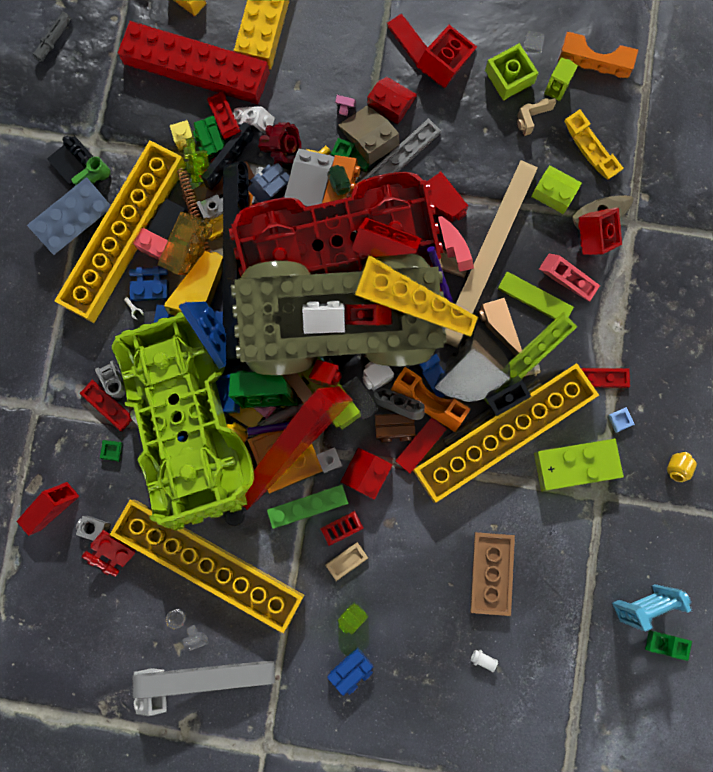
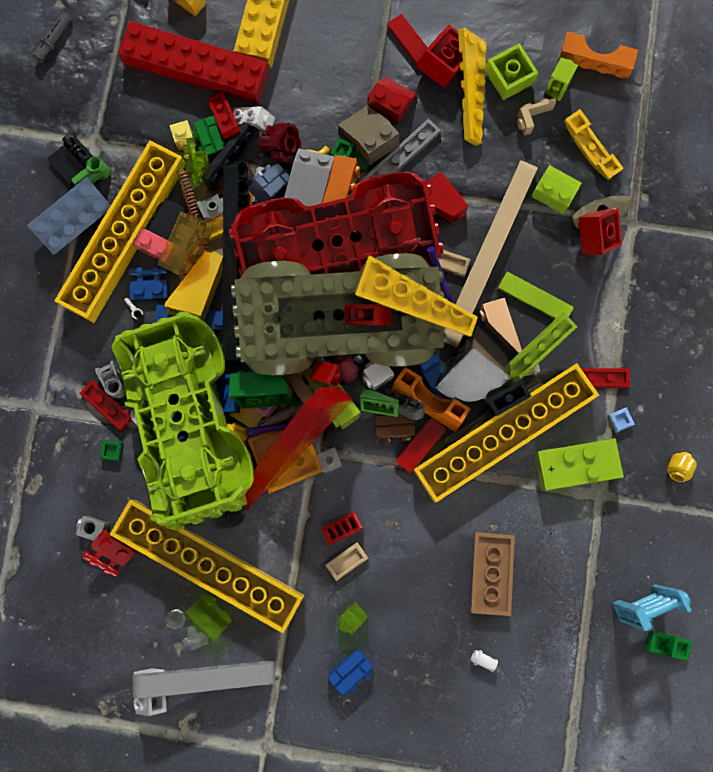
(47, 508): red slope -> none
(208, 329): blue wing -> none
(208, 616): none -> clear neon green bracket
(307, 507): bright green brick -> none
(323, 317): white brick -> none
(339, 180): clear green brick -> none
(345, 103): bright pink tile -> none
(347, 367): none -> coral head
(366, 473): red slope -> none
(373, 402): none -> bright green slope
(382, 240): red slope -> none
(456, 245): coral slope -> none
(474, 66): none -> yellow wing
(569, 276): coral slope -> none

